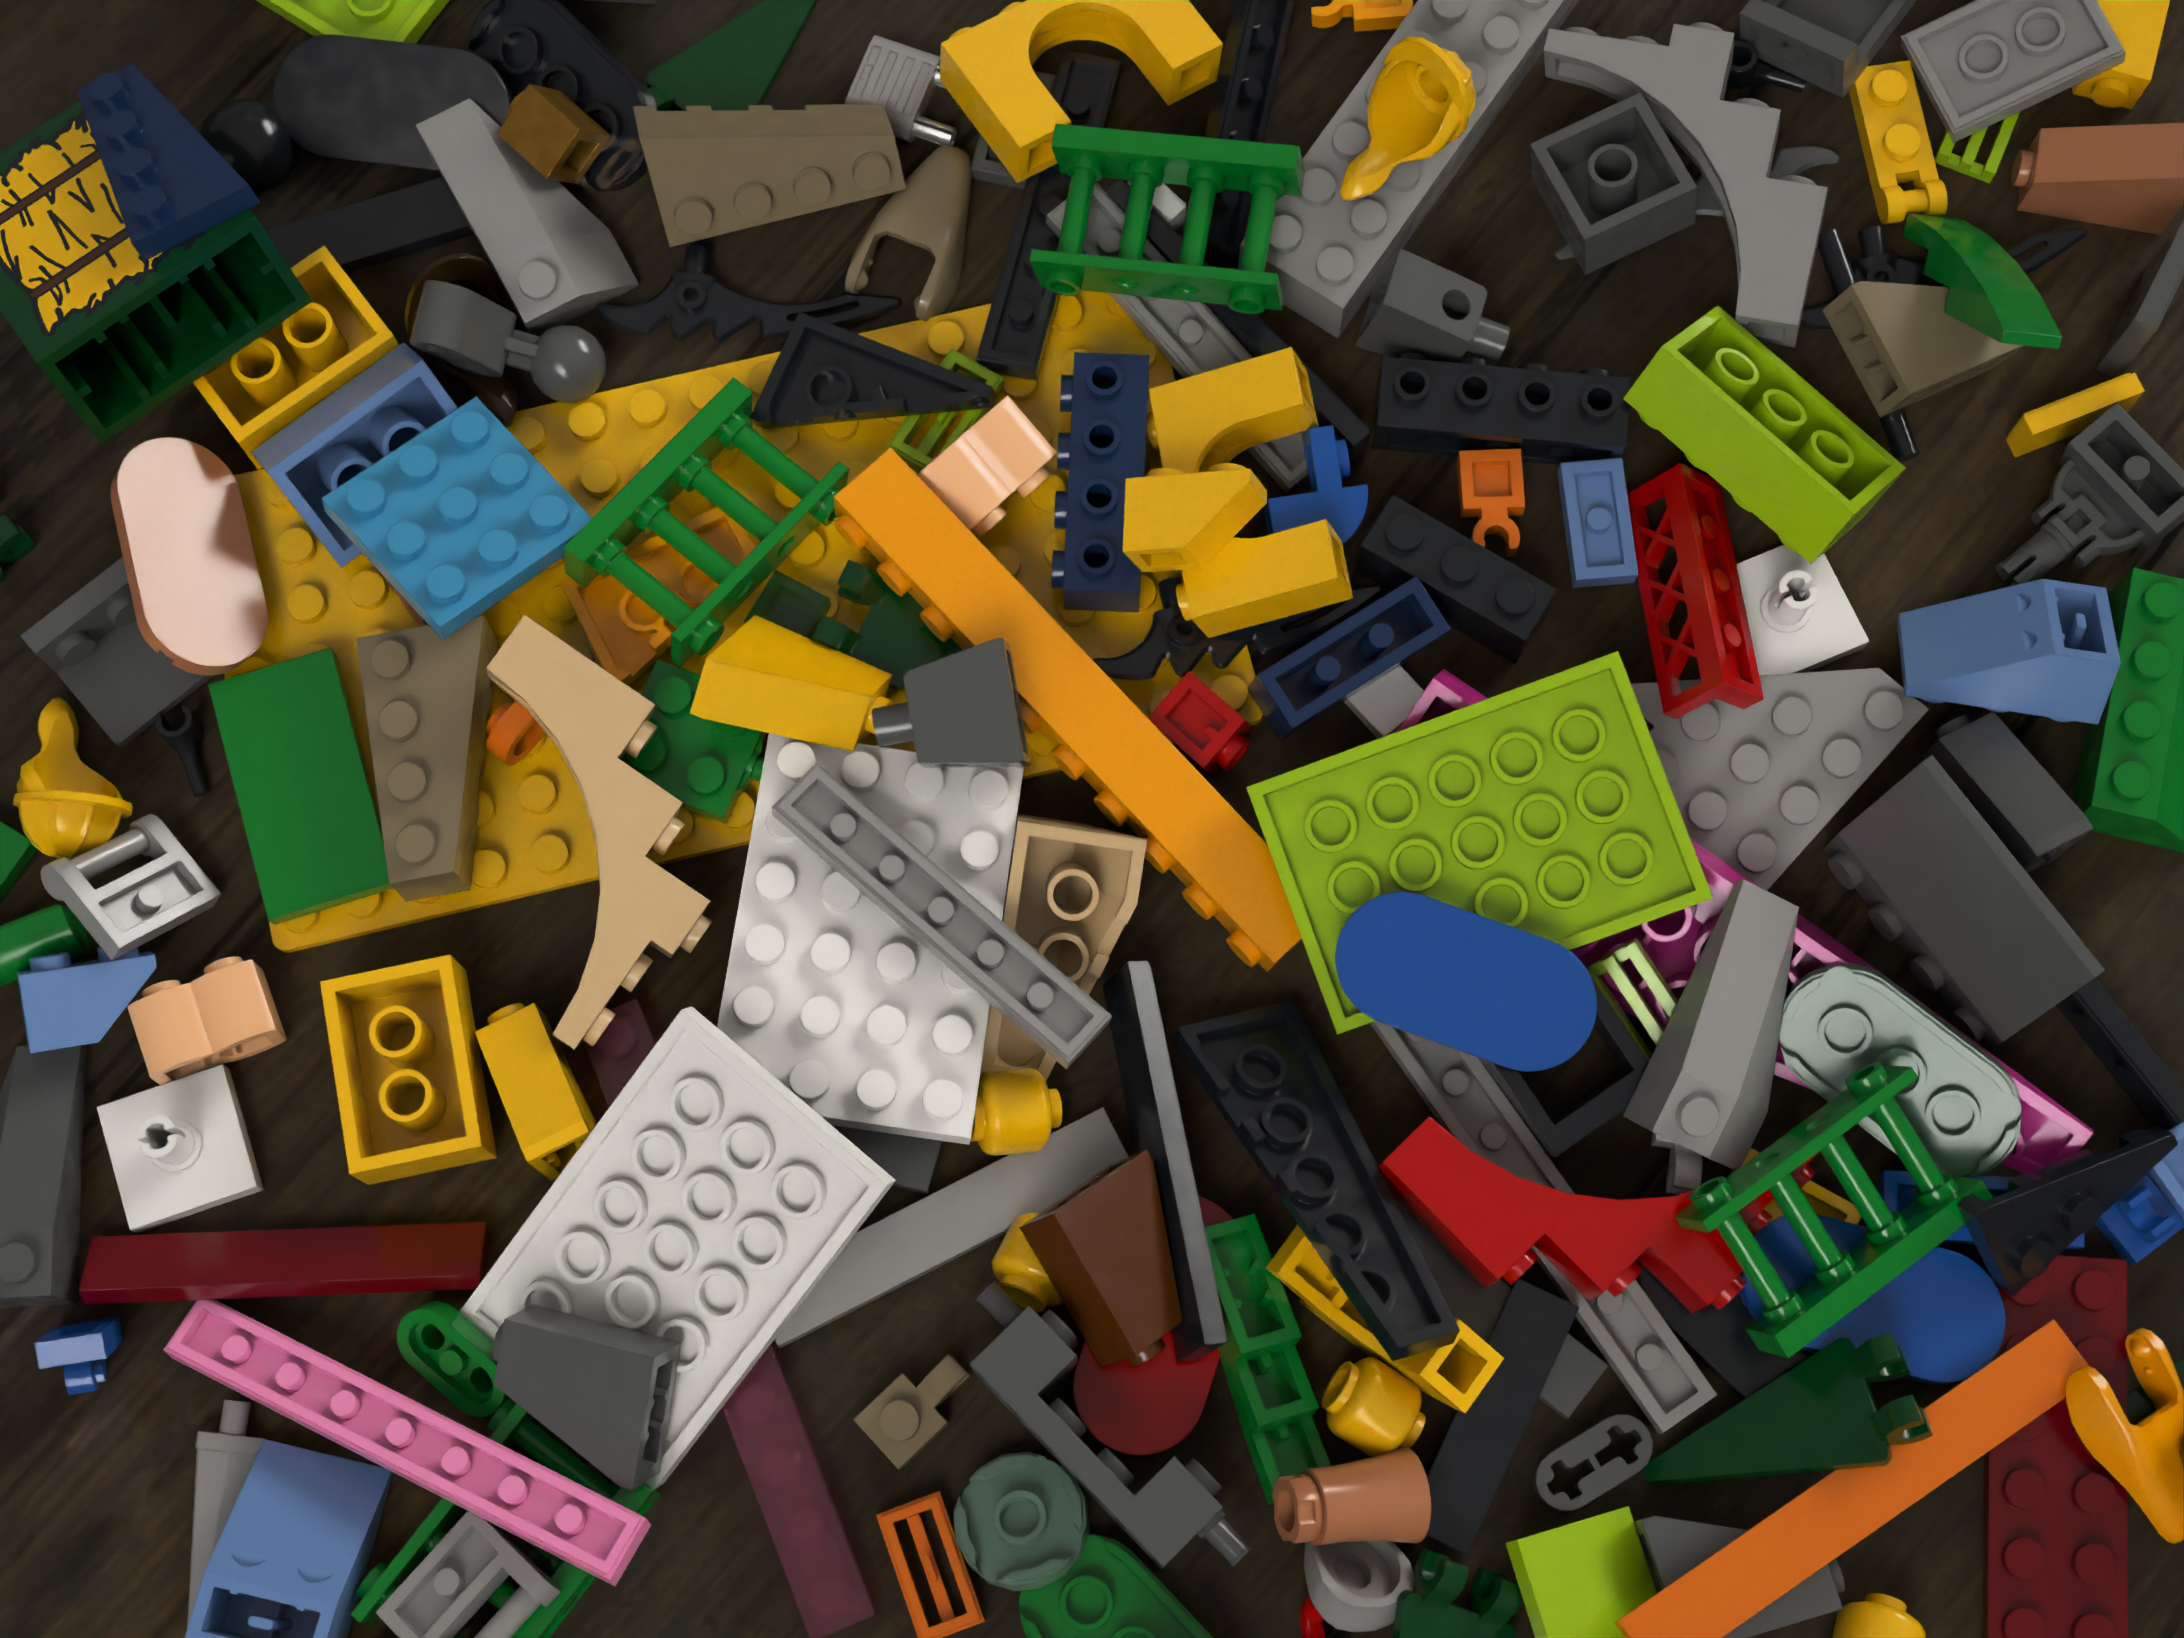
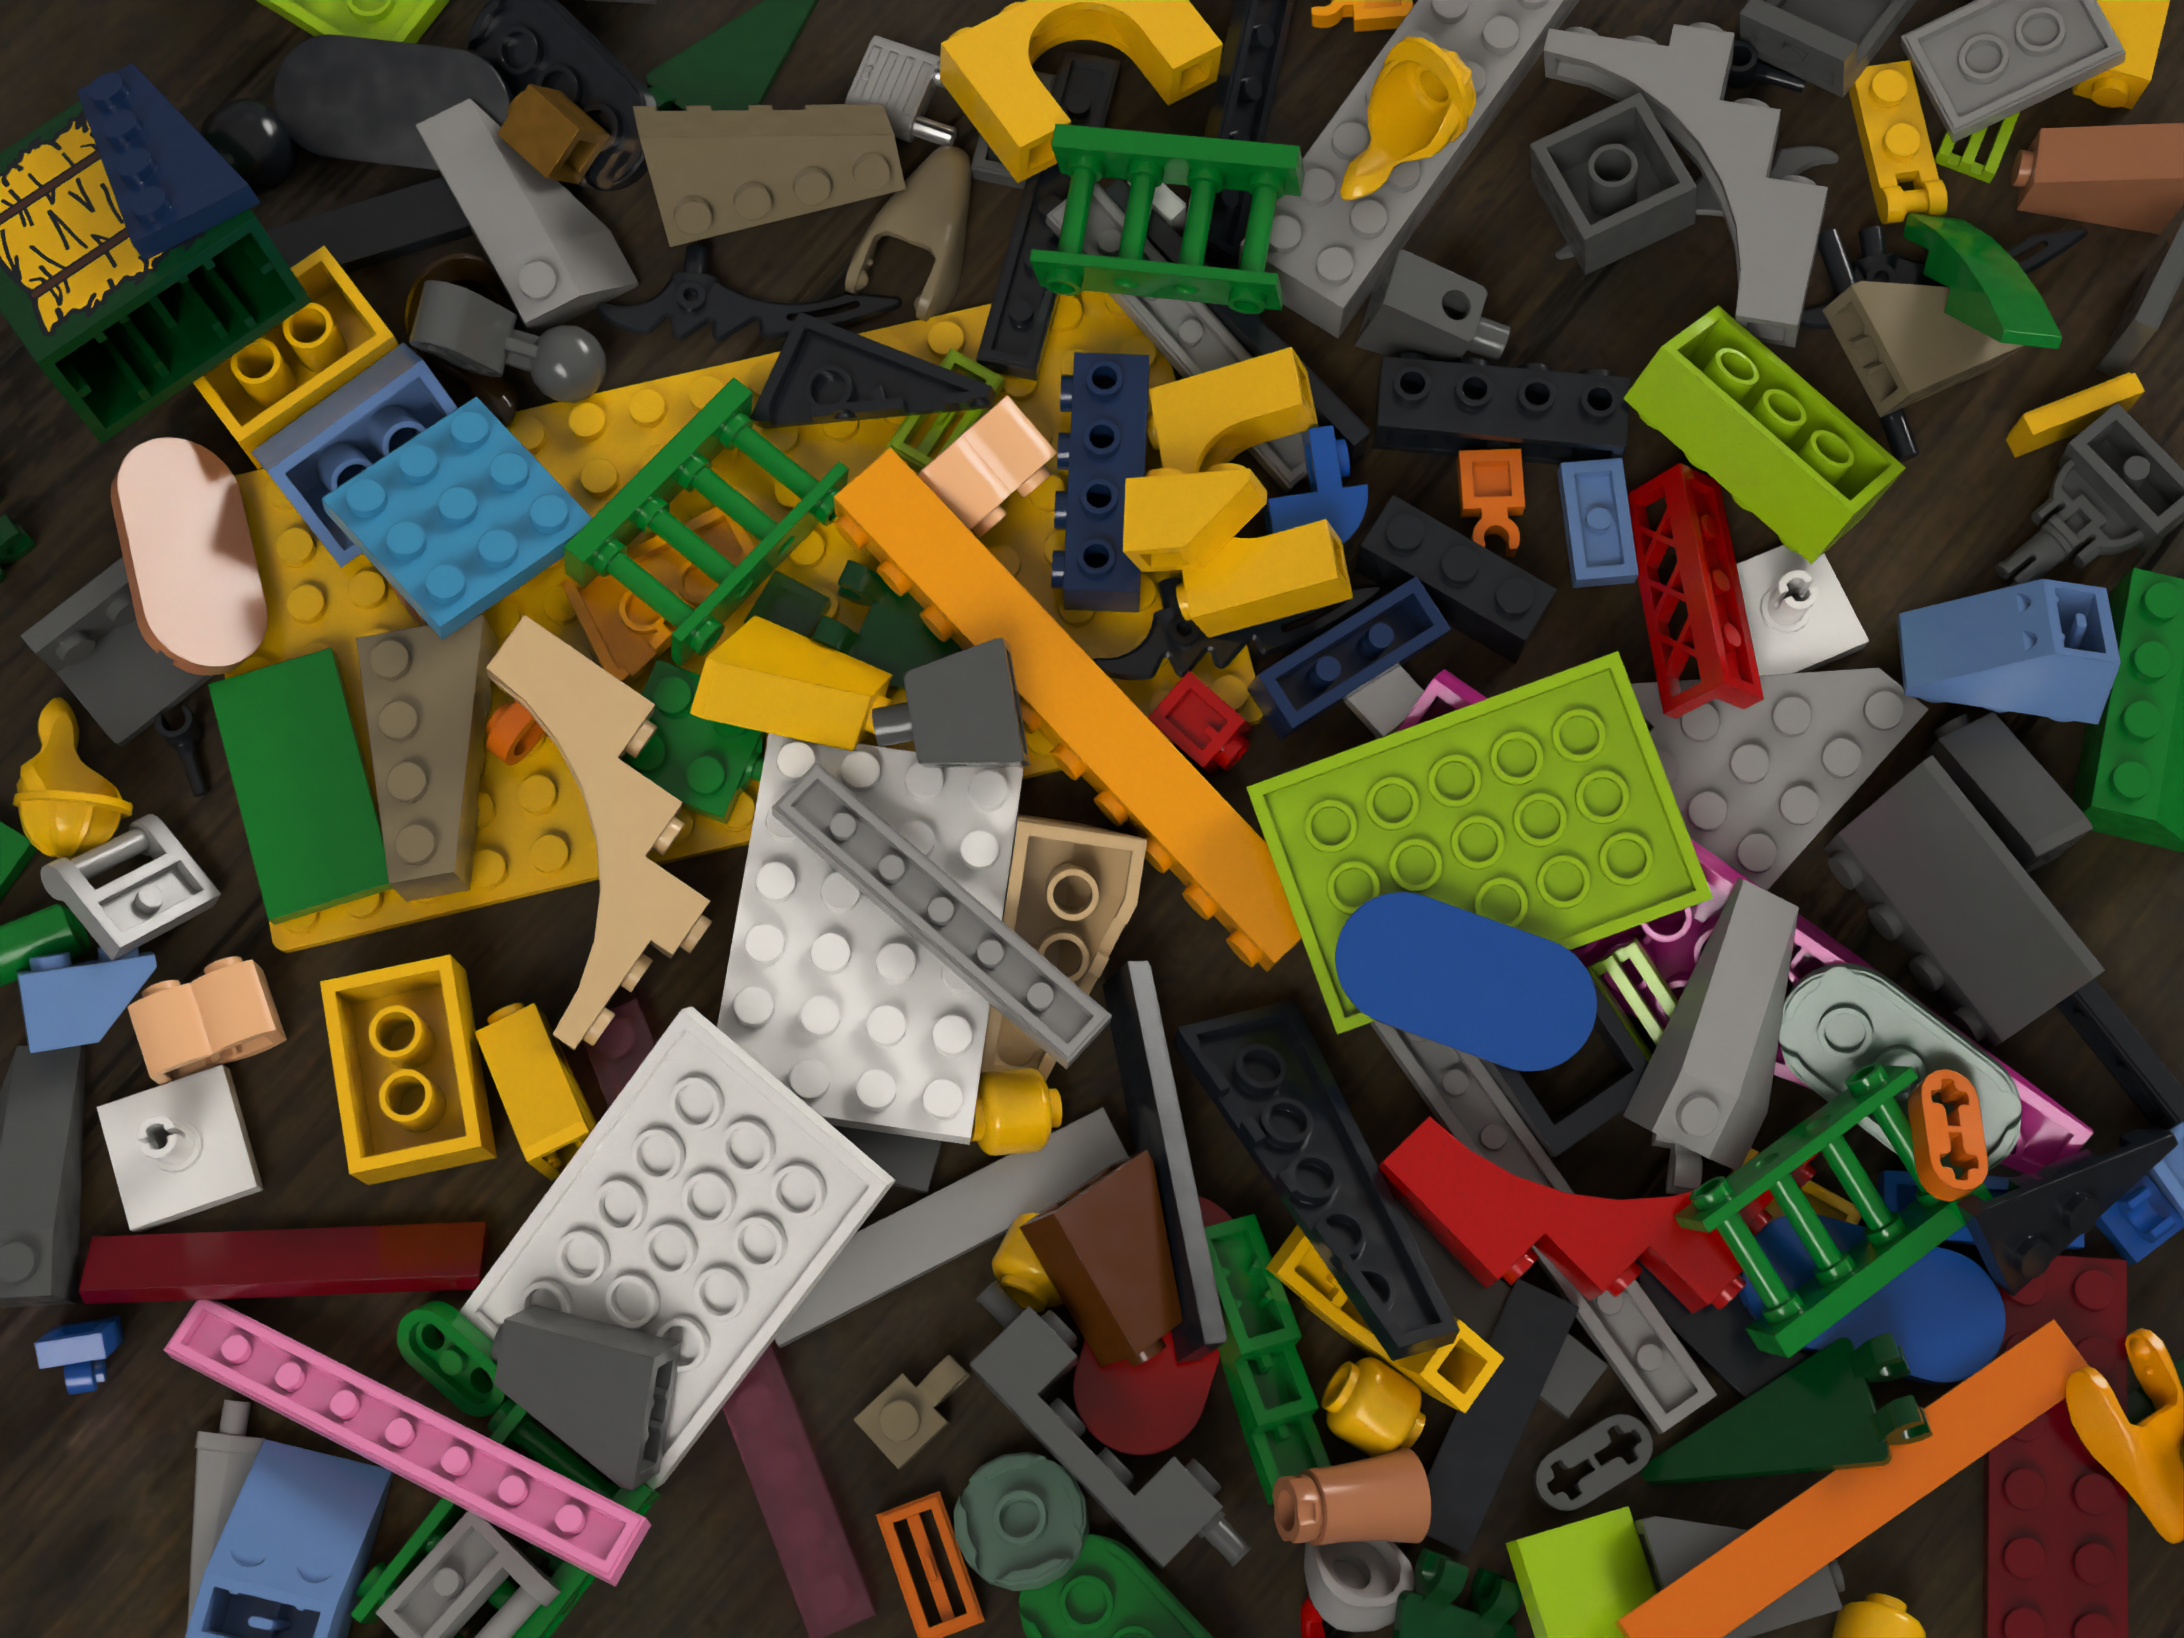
(1939, 1135): none -> orange beam

